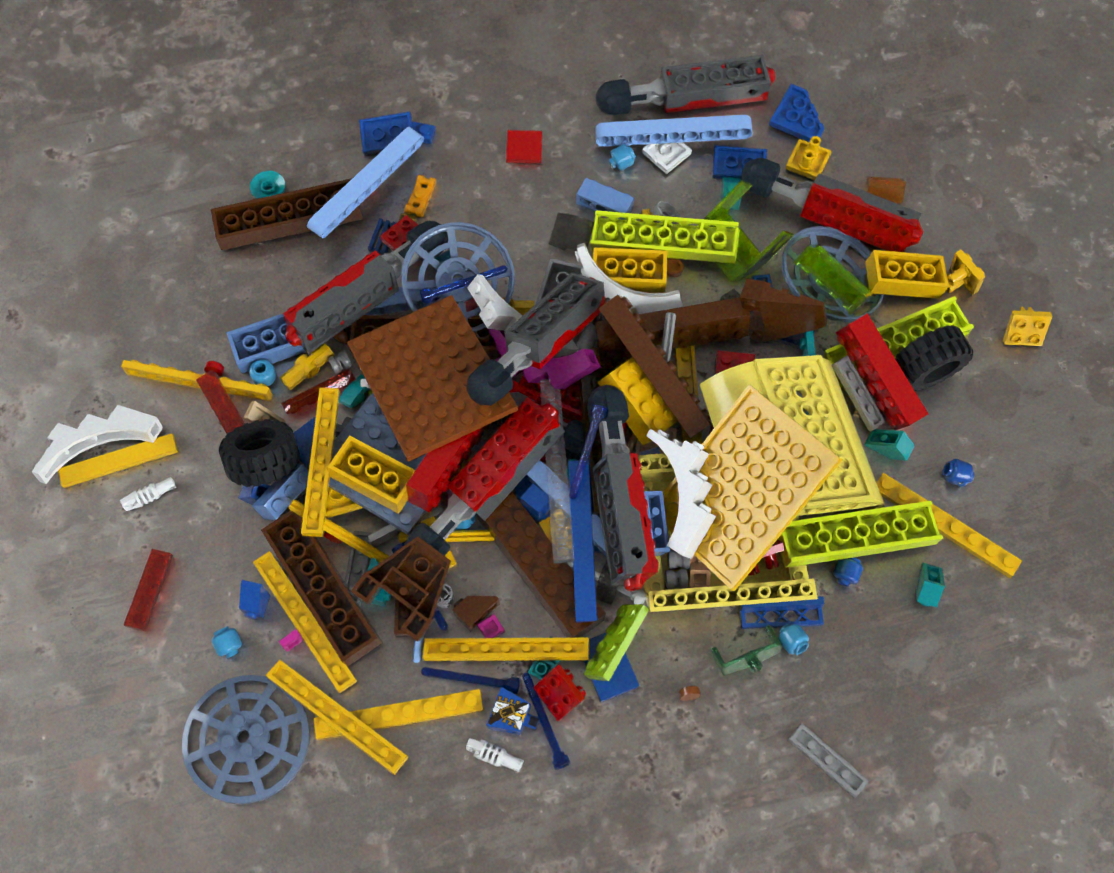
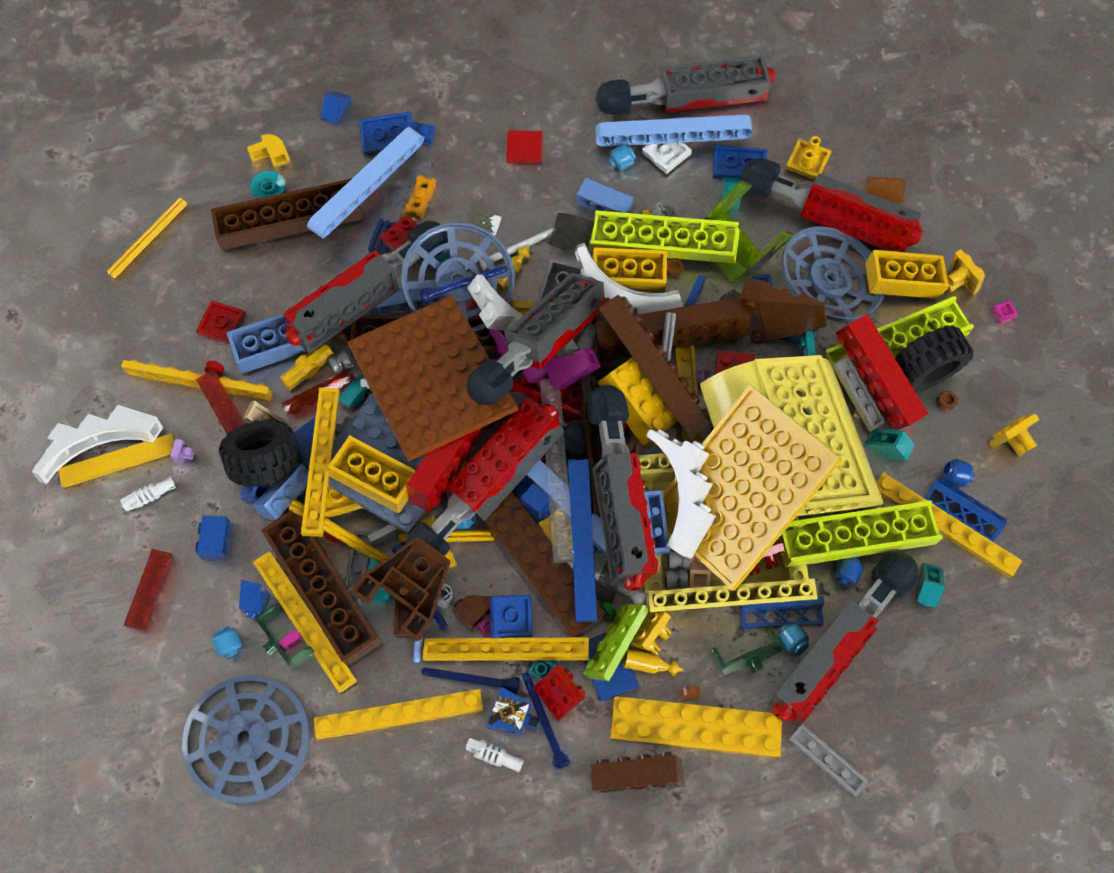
(147, 237): none -> yellow axle
(180, 452): none -> lavender tile
(213, 538): none -> blue brick
(220, 319): none -> red tile
(262, 372): dark azure head -> none
(271, 147): none -> yellow brick
(273, 643): none -> clear green piece
(334, 106): none -> blue slope
(337, 717): yellow plate -> none
(487, 221): none -> sticker
(510, 616): none -> blue plate
(523, 252): none -> yellow wheel
(528, 242): none -> white piece
(597, 413): clear blue piece -> none
(608, 609): none -> green tile
(637, 773): none -> reddish brown wedge
(648, 663): none -> yellow wheel
(652, 626): none -> yellow plate
(695, 292): none -> blue tile
(696, 727): none -> yellow plate
(703, 375): none -> lavender tile
(797, 115): blue plate -> none
(834, 276): clear neon green windscreen -> none
(843, 639): none -> piece
(947, 400): none -> dark orange tile
(973, 506): none -> blue fence
(1005, 311): none -> dark pink tile
(1016, 435): none -> yellow plate
(1027, 327): yellow plate -> none

